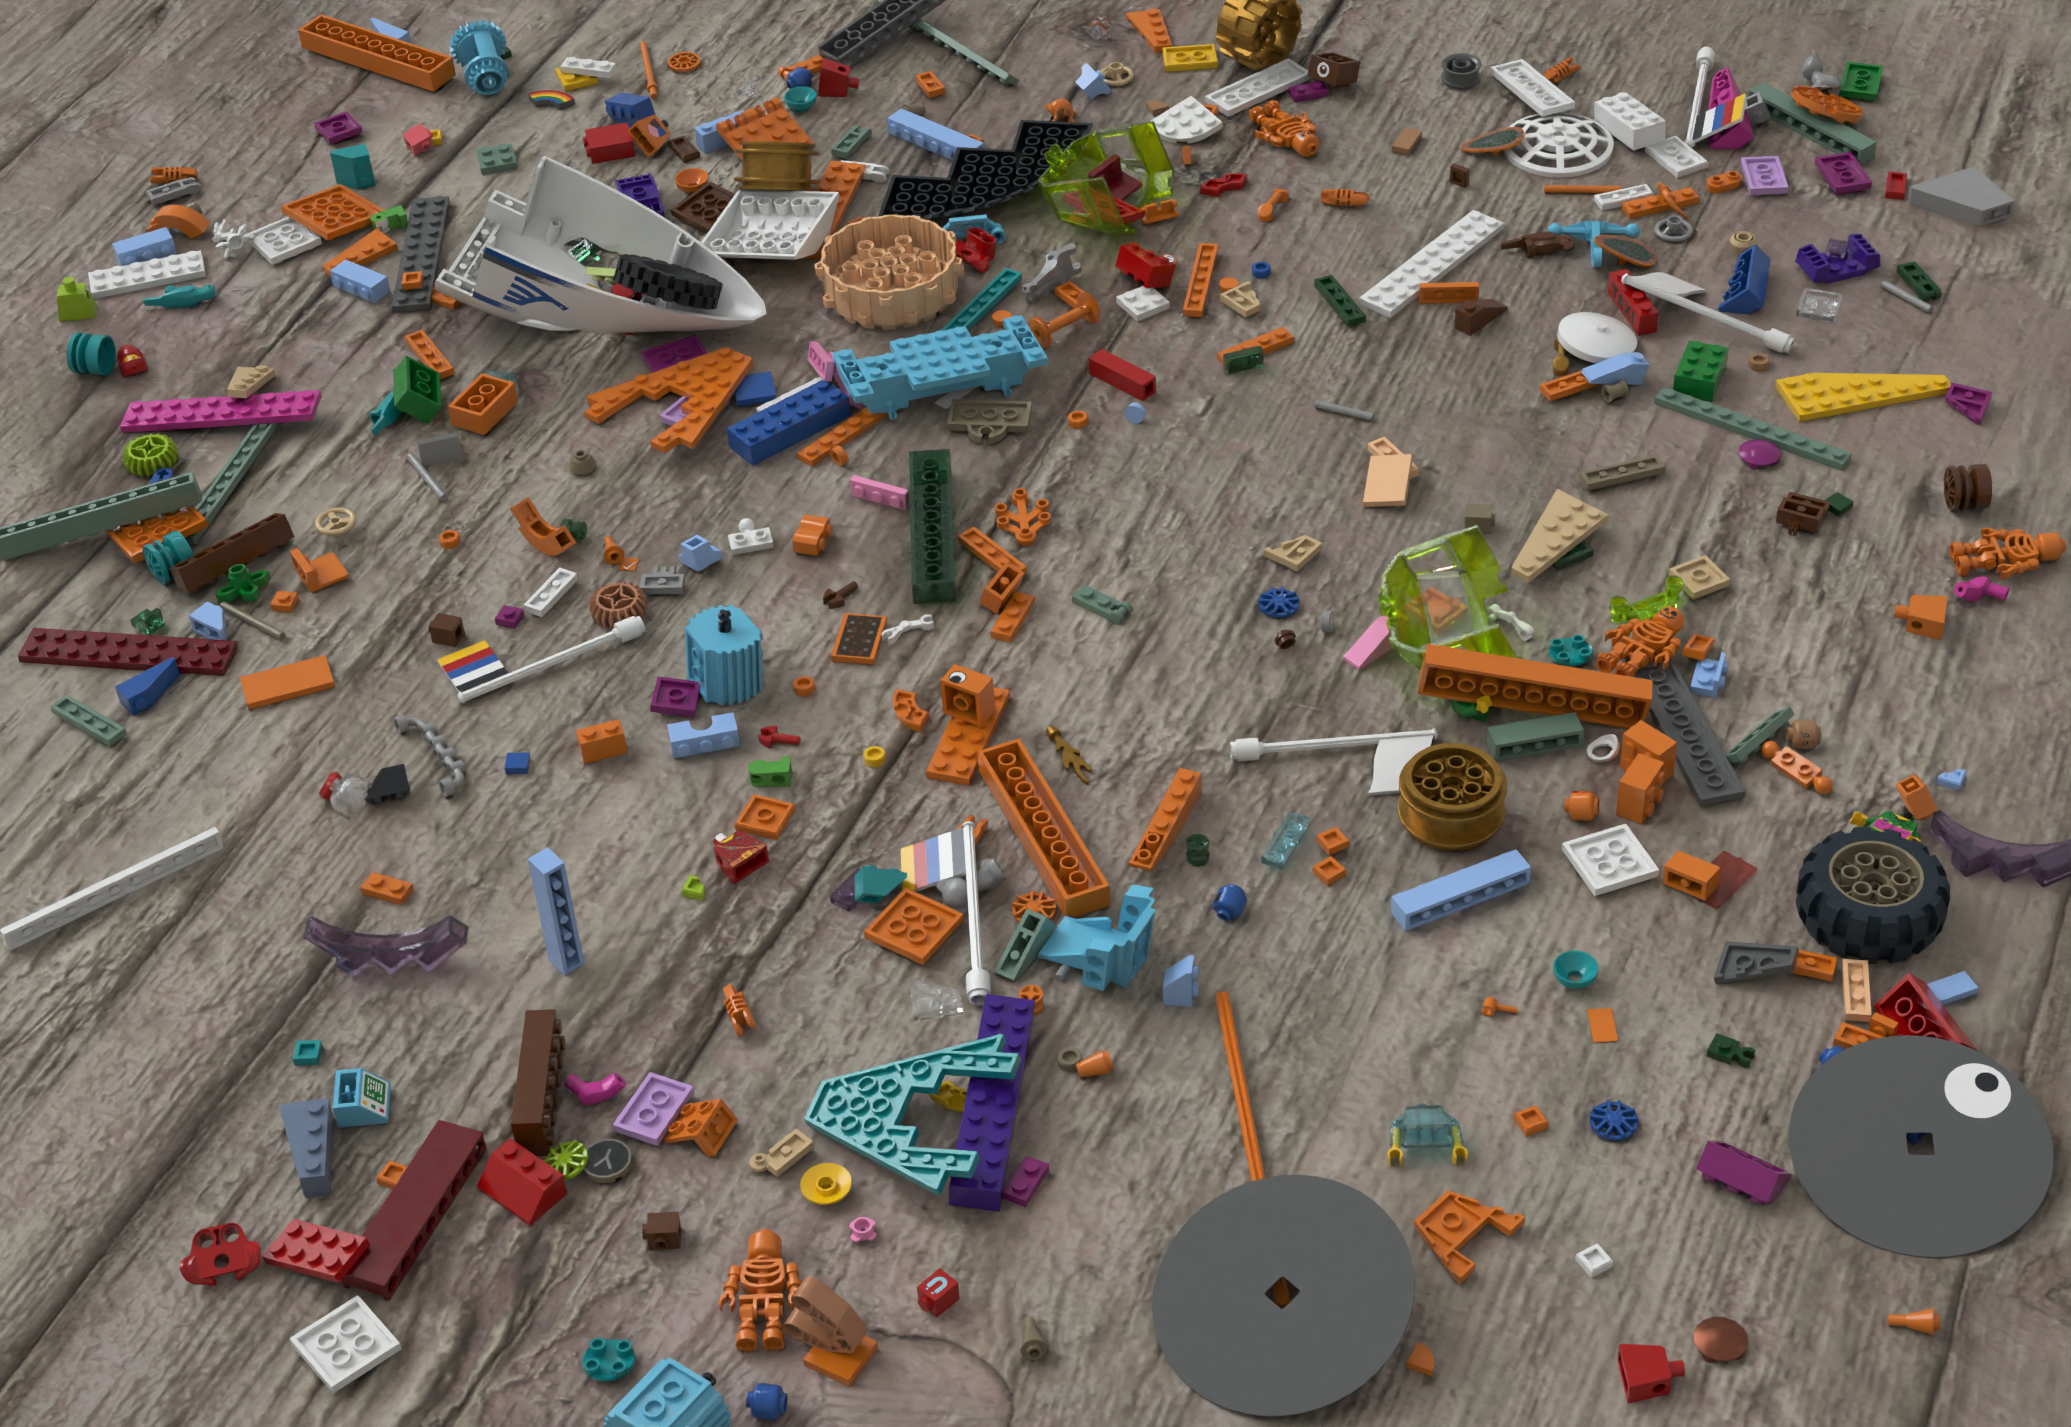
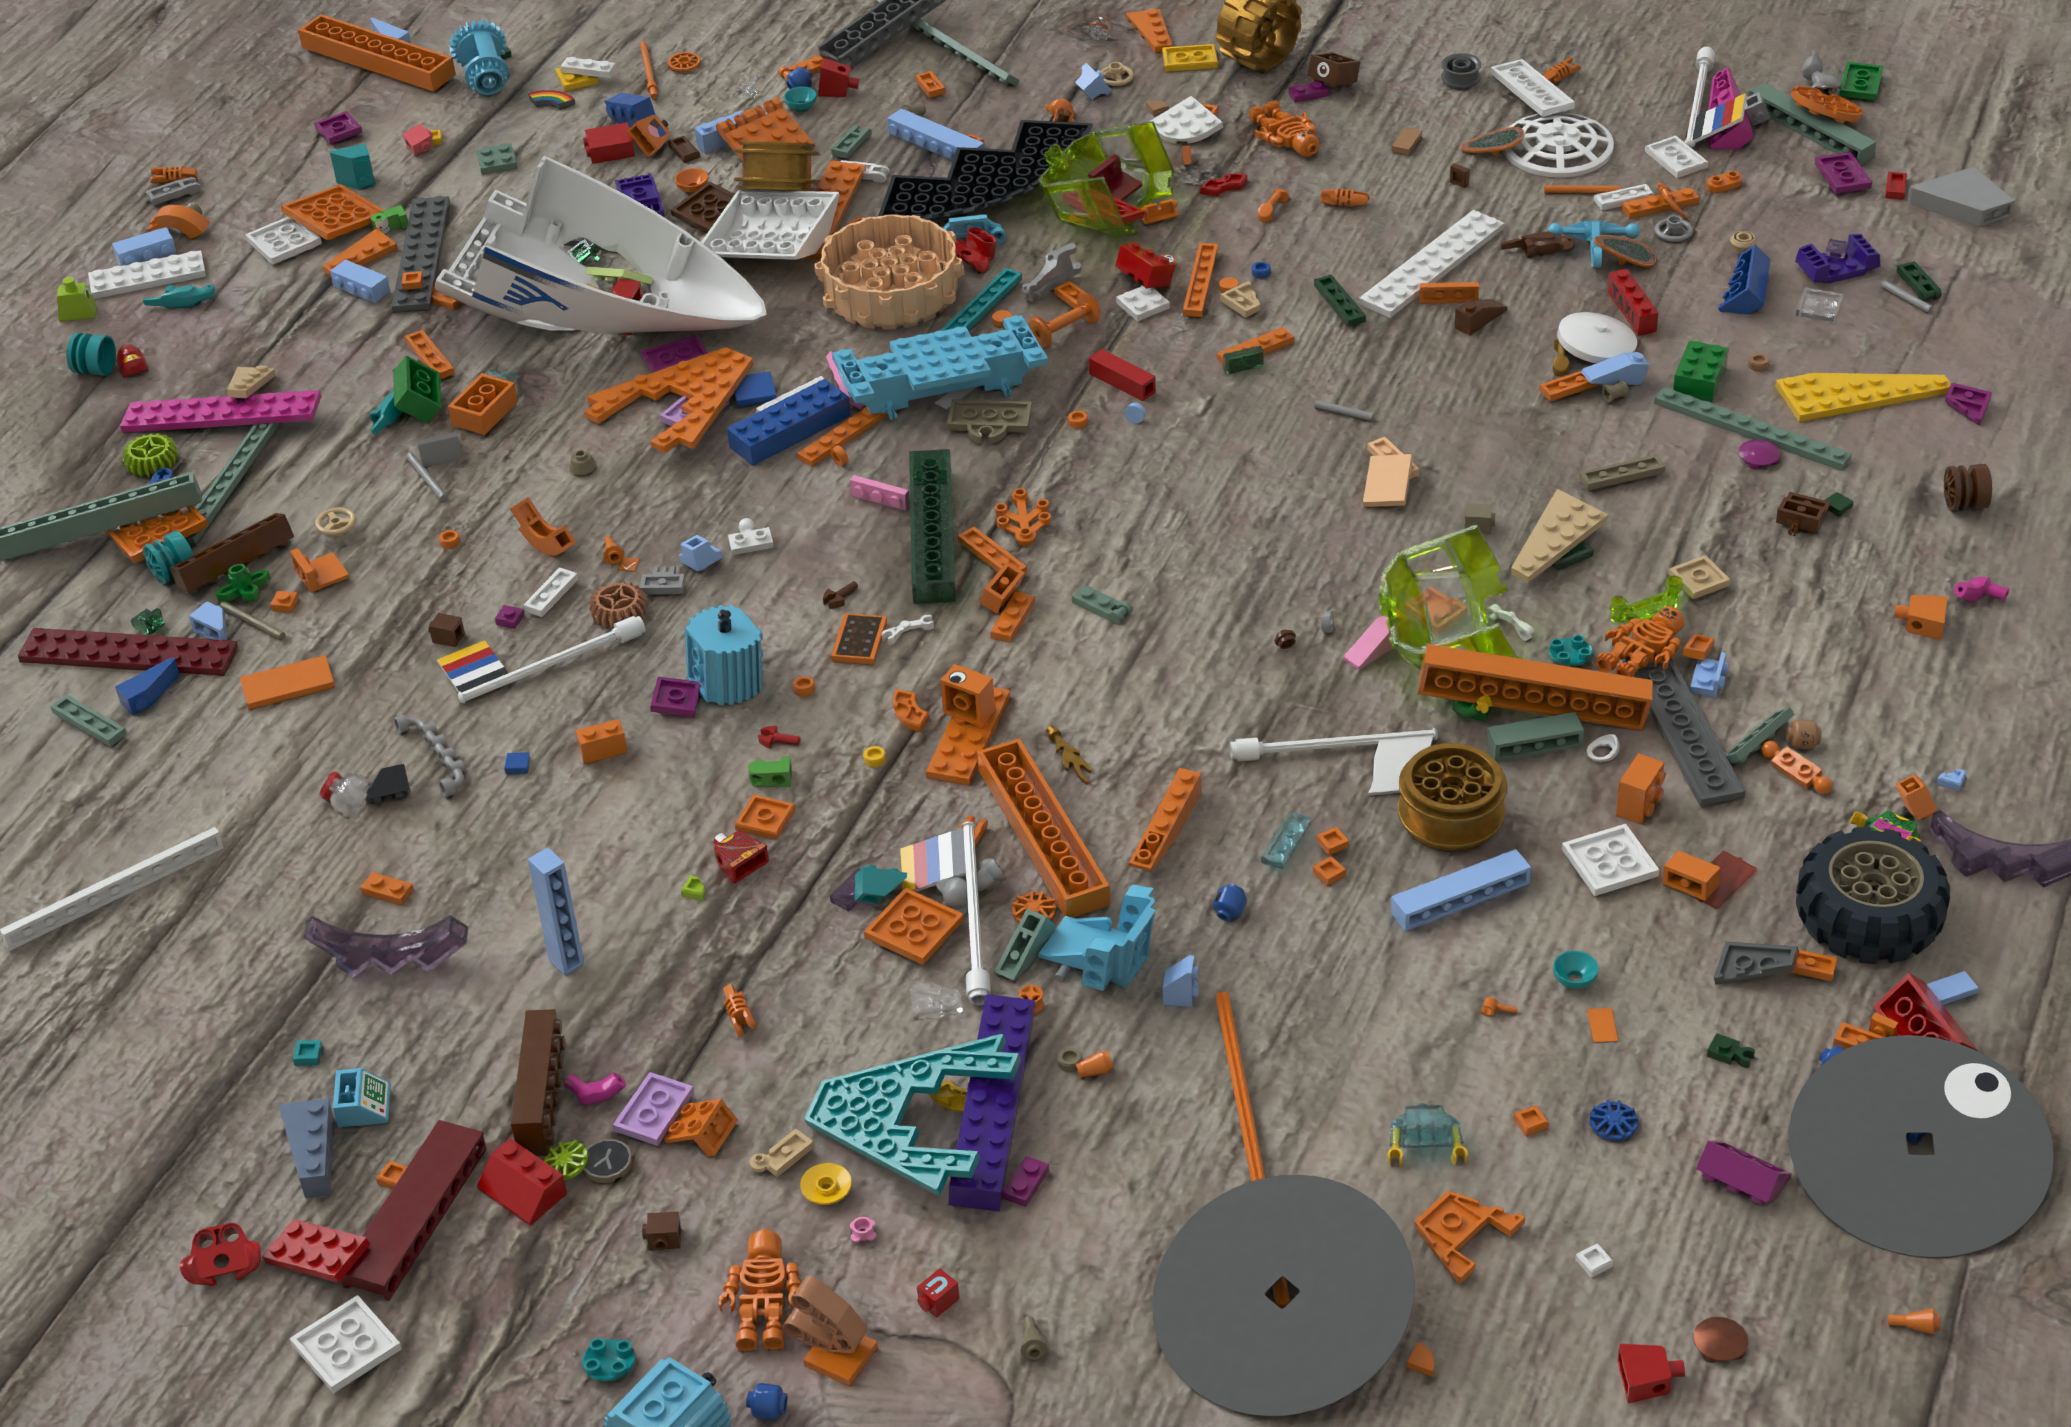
(233, 239): white piece -> none
(577, 529): clear green wheel -> none
(668, 281): black tyre -> none
(719, 736): light blue arch -> none
(812, 535): orange brick -> none
(821, 361): bright pink plate -> none
(1197, 850): clear green wheel -> none
(1258, 87): white plate -> none
(1279, 602): blue wheel -> none
(1295, 553): tan wing -> none
(1582, 806): orange head -> none
(1630, 121): white brick -> none
(1648, 742): orange brick -> none
(1674, 290): white flag -> none
(1764, 175): lavender plate -> none
(1856, 990): light nougat plate -> none
(2019, 550): orange piece -> none

